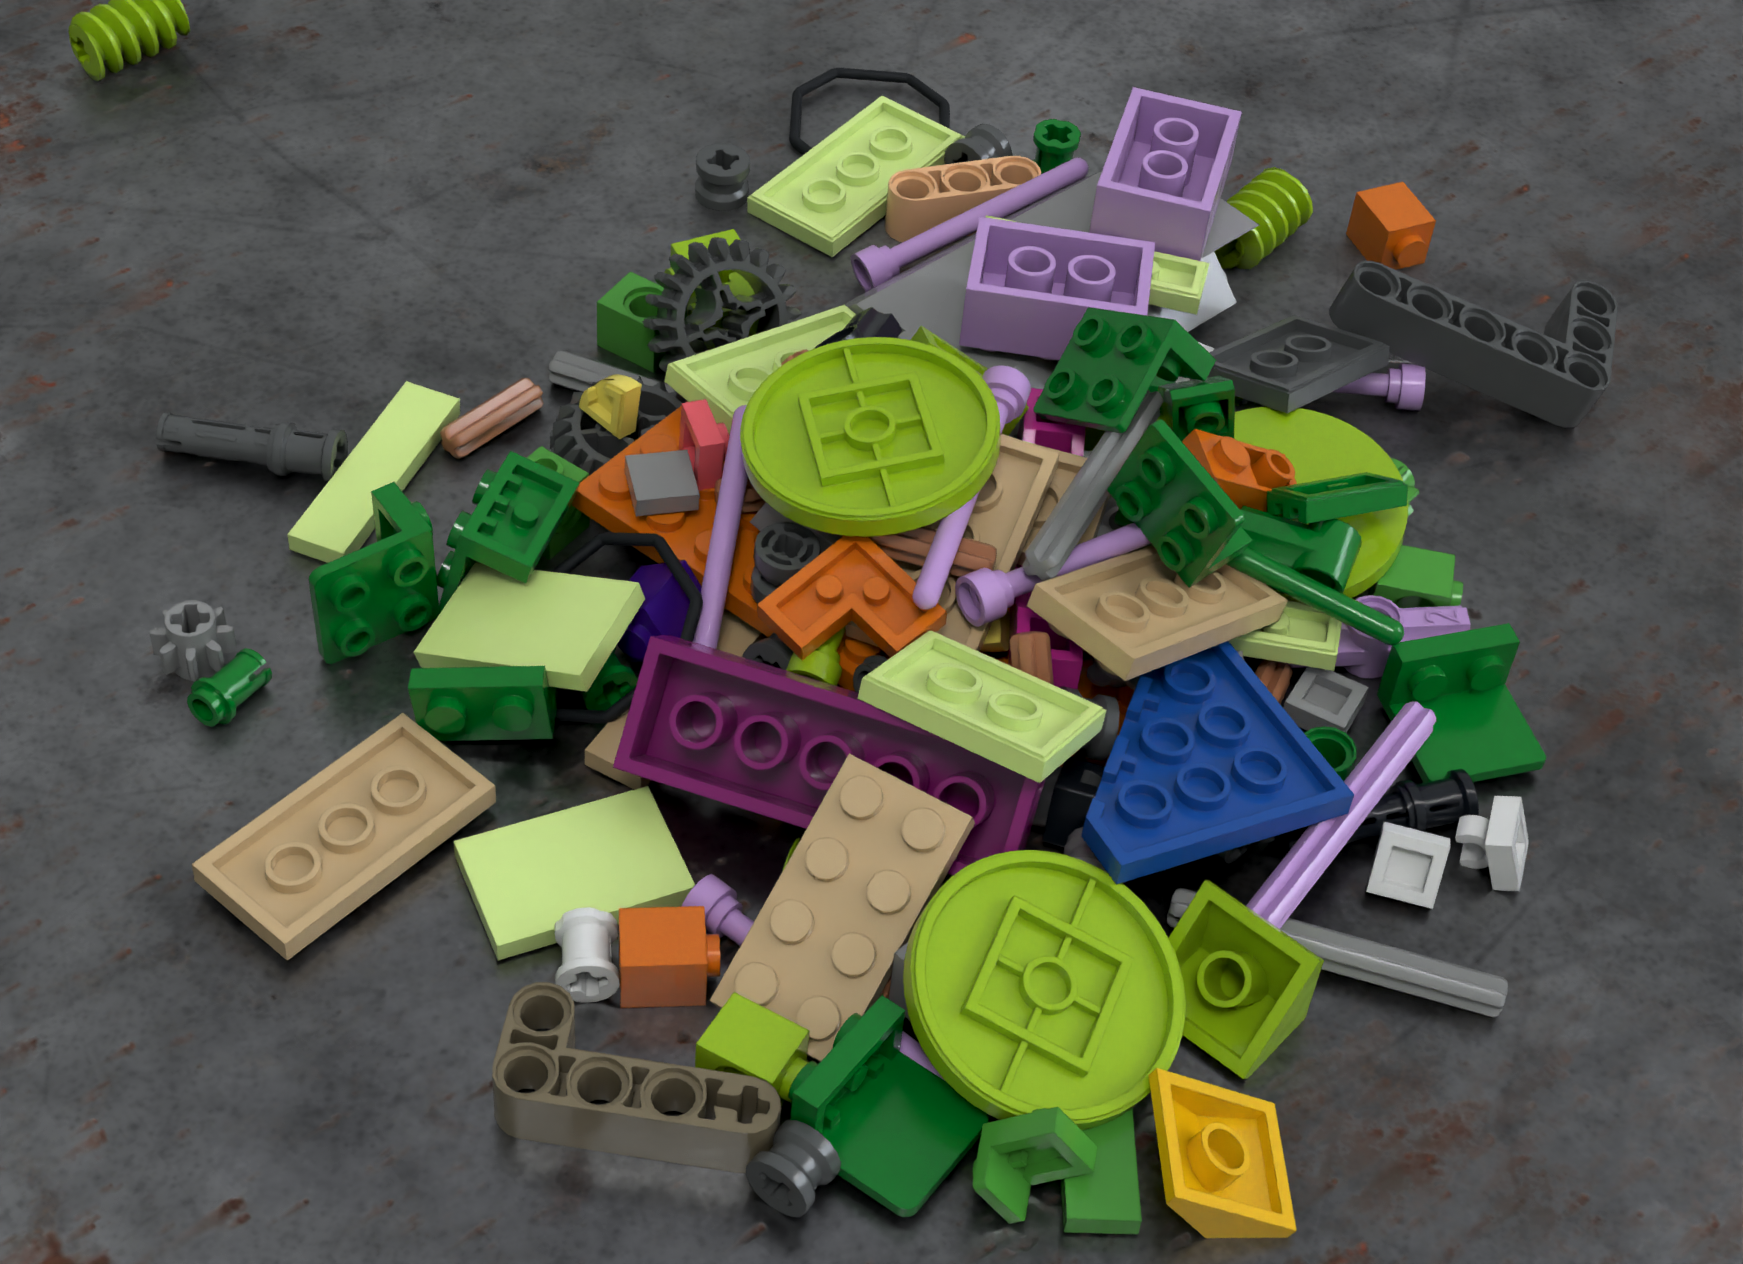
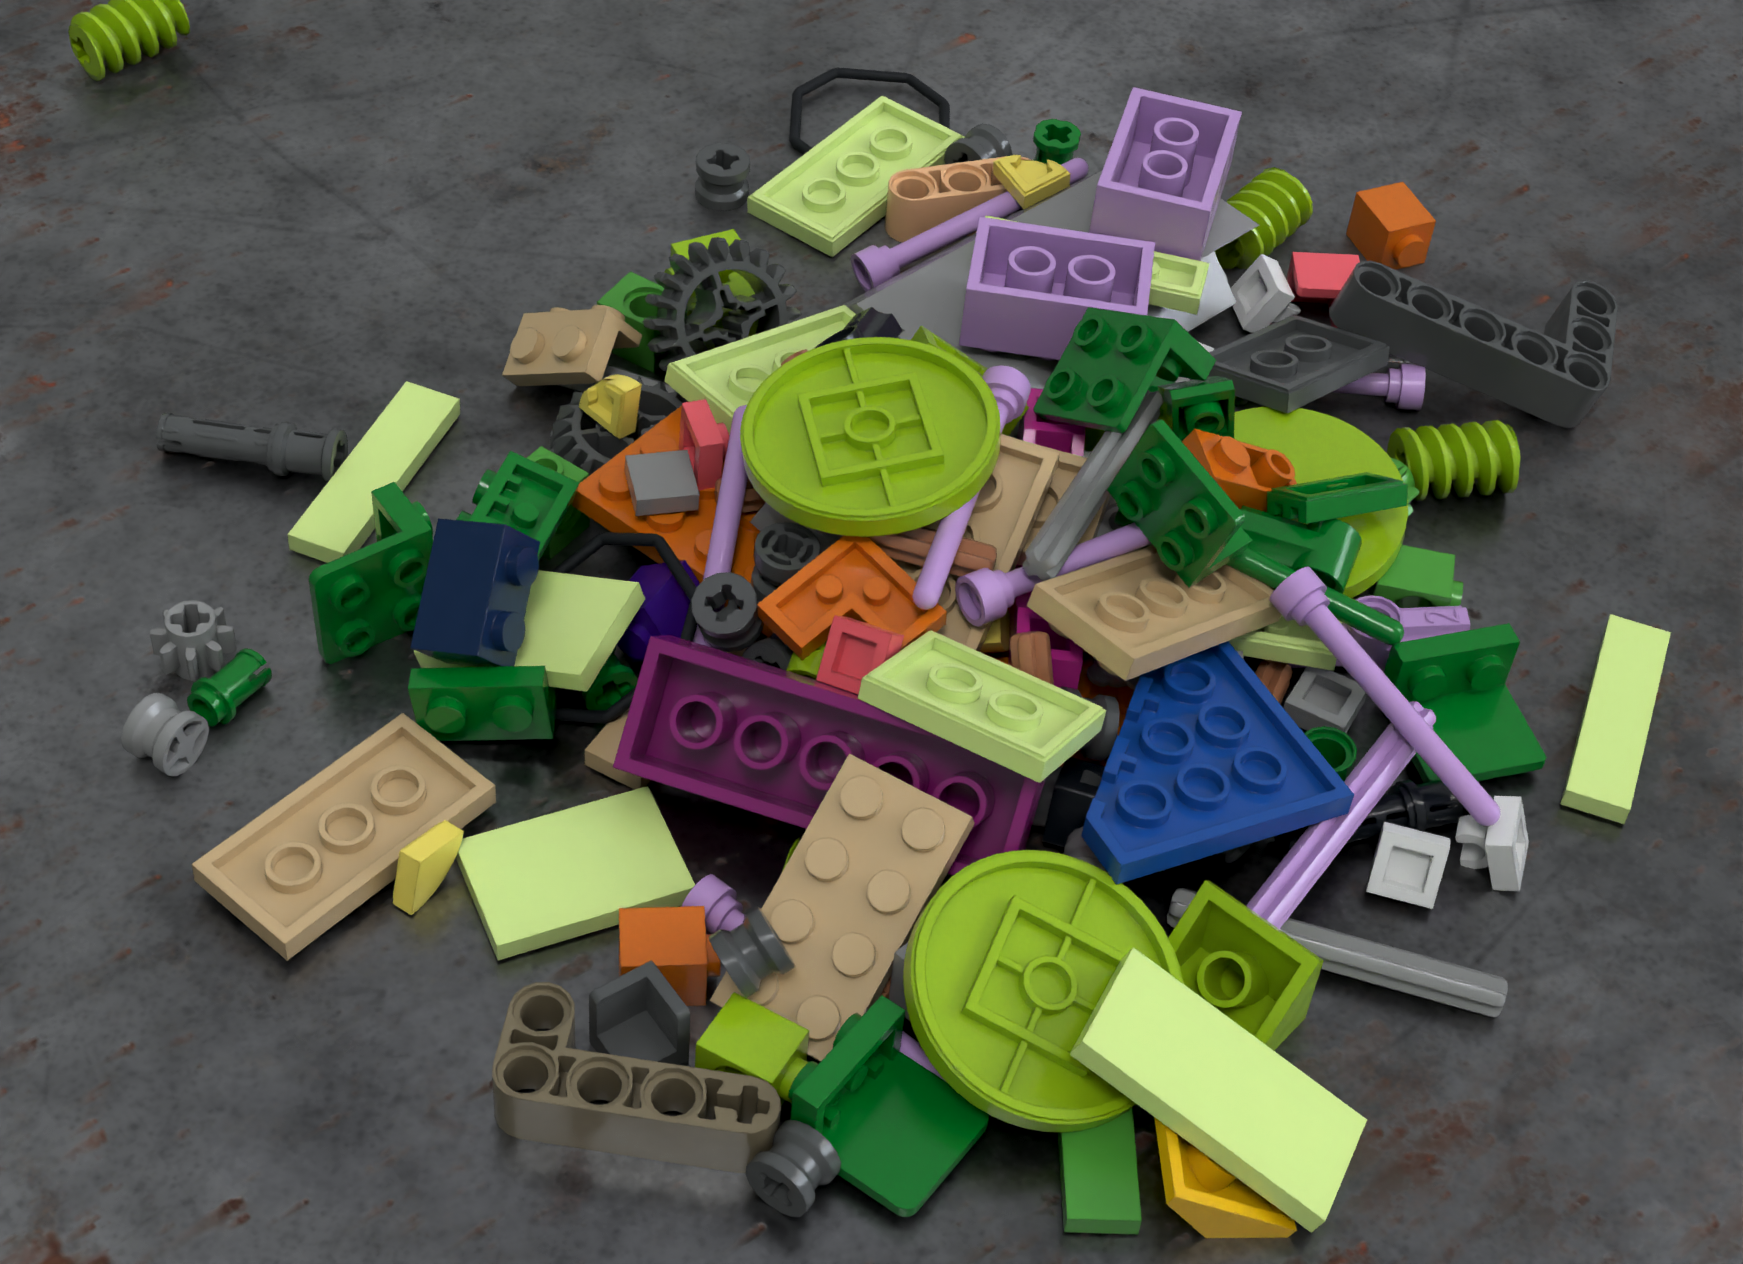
(165, 734): none -> light grey wheel
(425, 865): none -> light yellow tile
(476, 594): none -> dark blue brick
(491, 418): nougat axle -> none
(567, 346): none -> tan bracket
(587, 954): white bush -> none
(640, 1017): none -> dark grey panel
(731, 627): none -> dark grey wheel
(751, 951): none -> dark grey wheel
(855, 651): none -> coral plate
(1028, 1153): bright green bracket -> none
(1029, 179): none -> light yellow tile
(1220, 1089): none -> yellowish green tile
(1263, 295): none -> white tile
(1304, 600): none -> lavender piece
(1319, 276): none -> coral panel
(1459, 457): none -> lime piece
(1616, 719): none -> yellowish green tile

